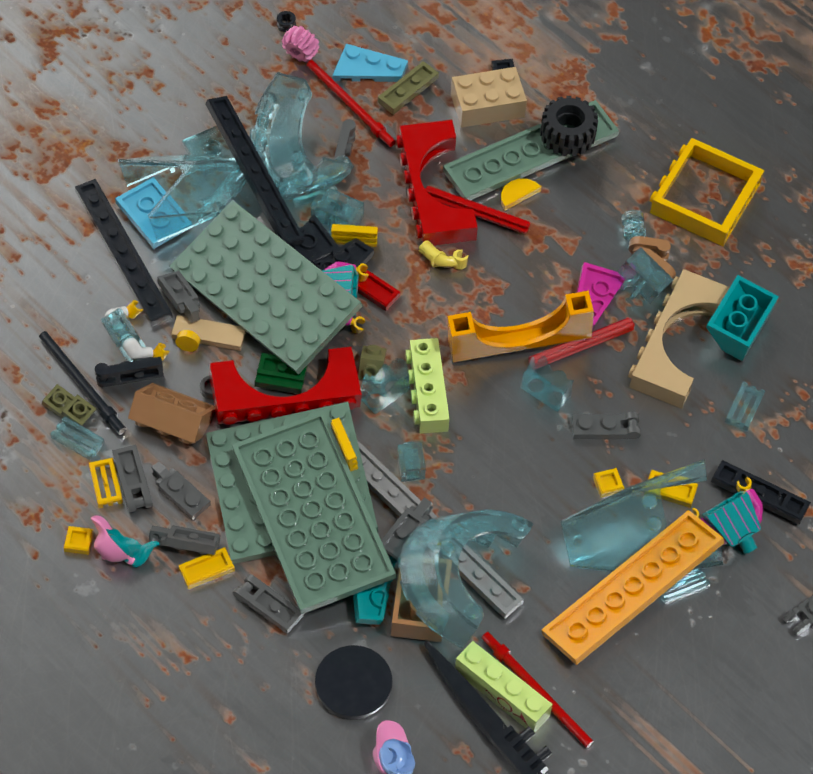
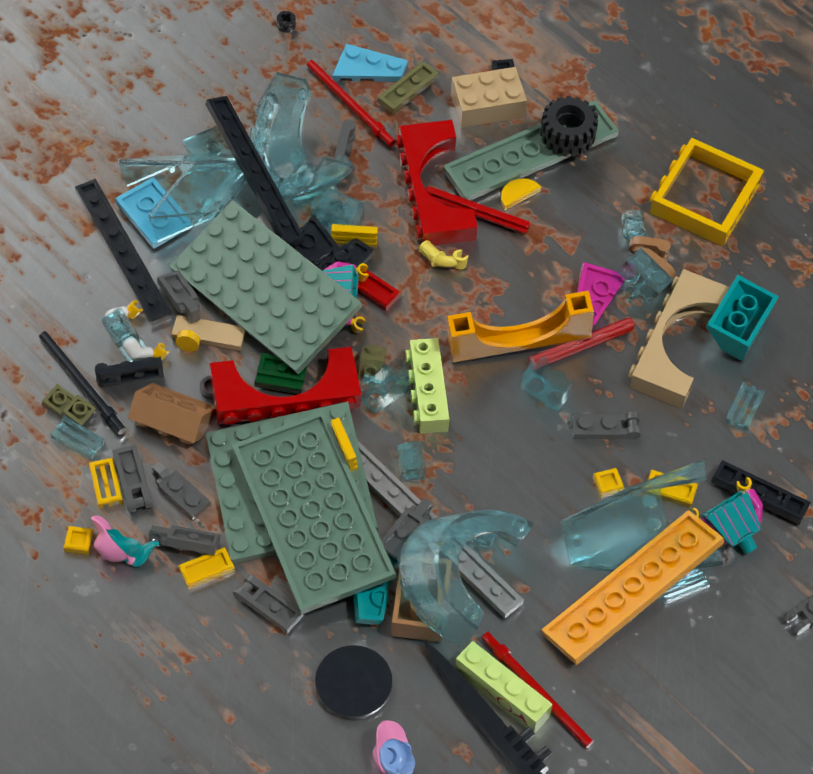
(300, 43): bright pink gear -> none

